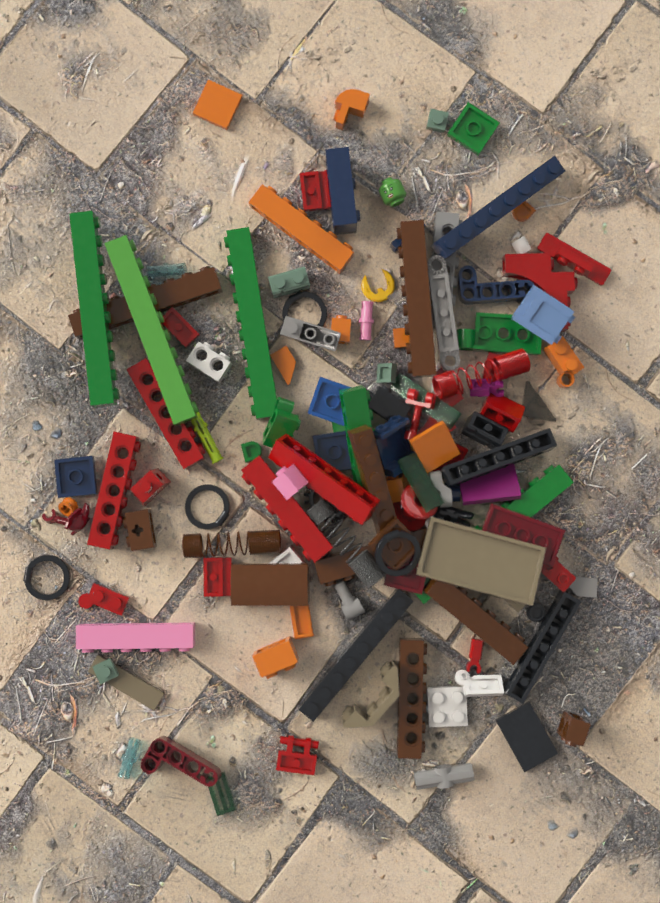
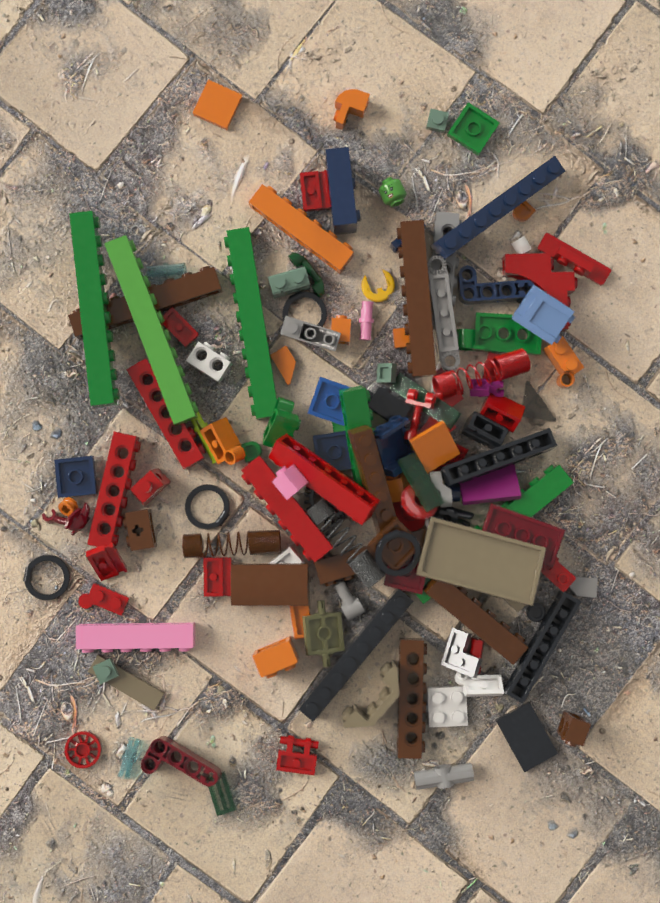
(83, 749): none -> red wheel
(106, 561): none -> red plate
(223, 442): none -> orange hinge
(298, 260): none -> dark green bar
(323, 633): none -> olive plate
(456, 656): none -> plate

